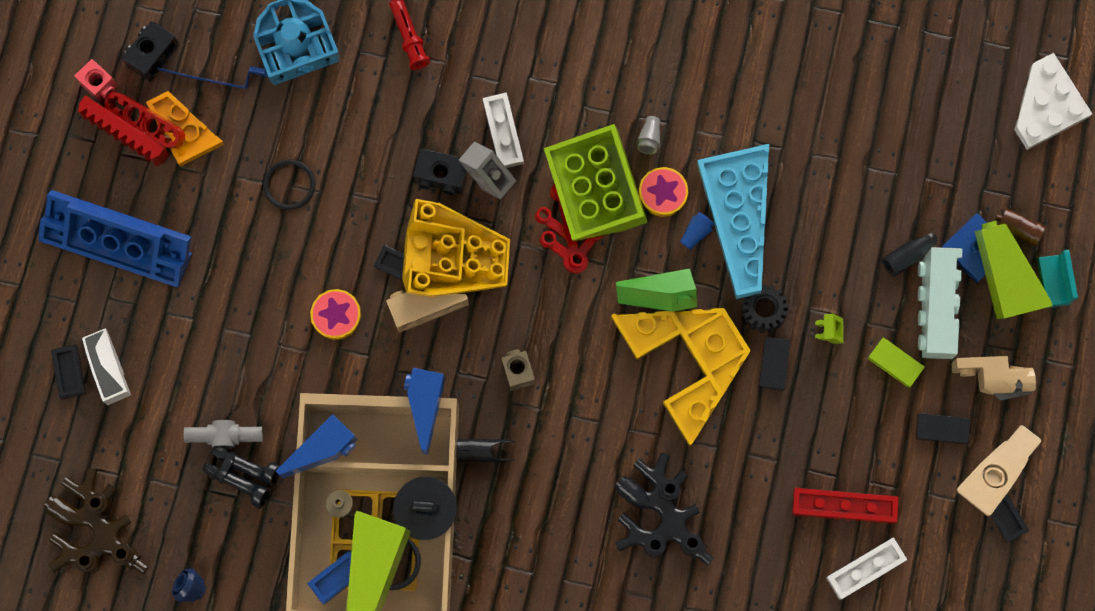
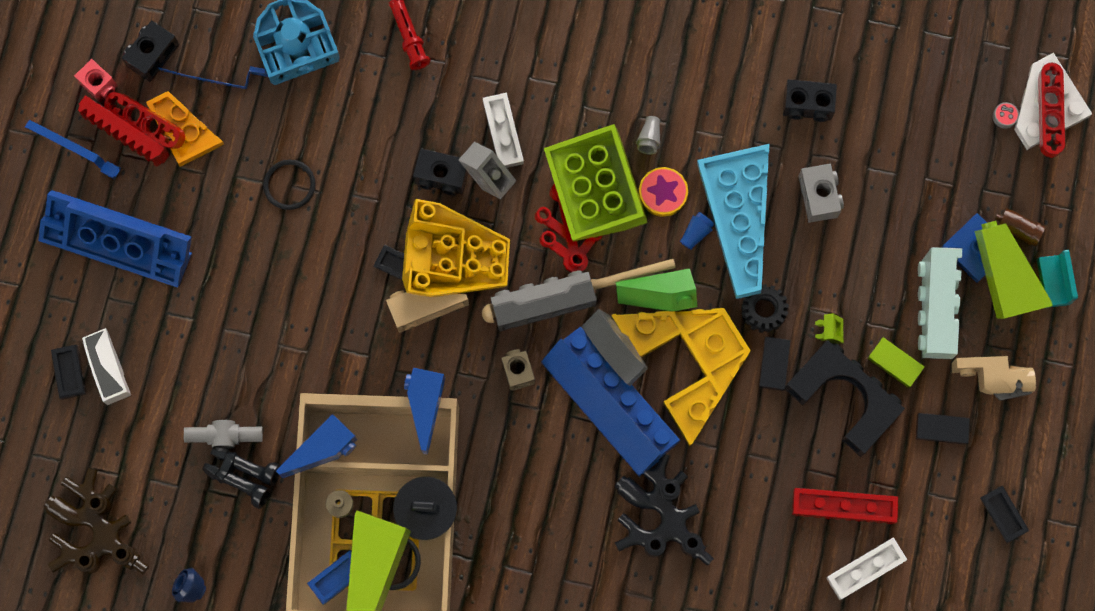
(106, 167): none -> blue piece
(335, 314): tile -> none
(479, 450): black piece -> none
(556, 296): none -> piece
(609, 402): none -> blue slope
(614, 346): none -> dark grey slope
(809, 93): none -> black brick
(819, 207): none -> light grey brick
(879, 407): none -> black arch
(908, 254): black piece -> none
(999, 471): tan piece -> none
(1005, 115): none -> tile
(1055, 110): none -> red beam

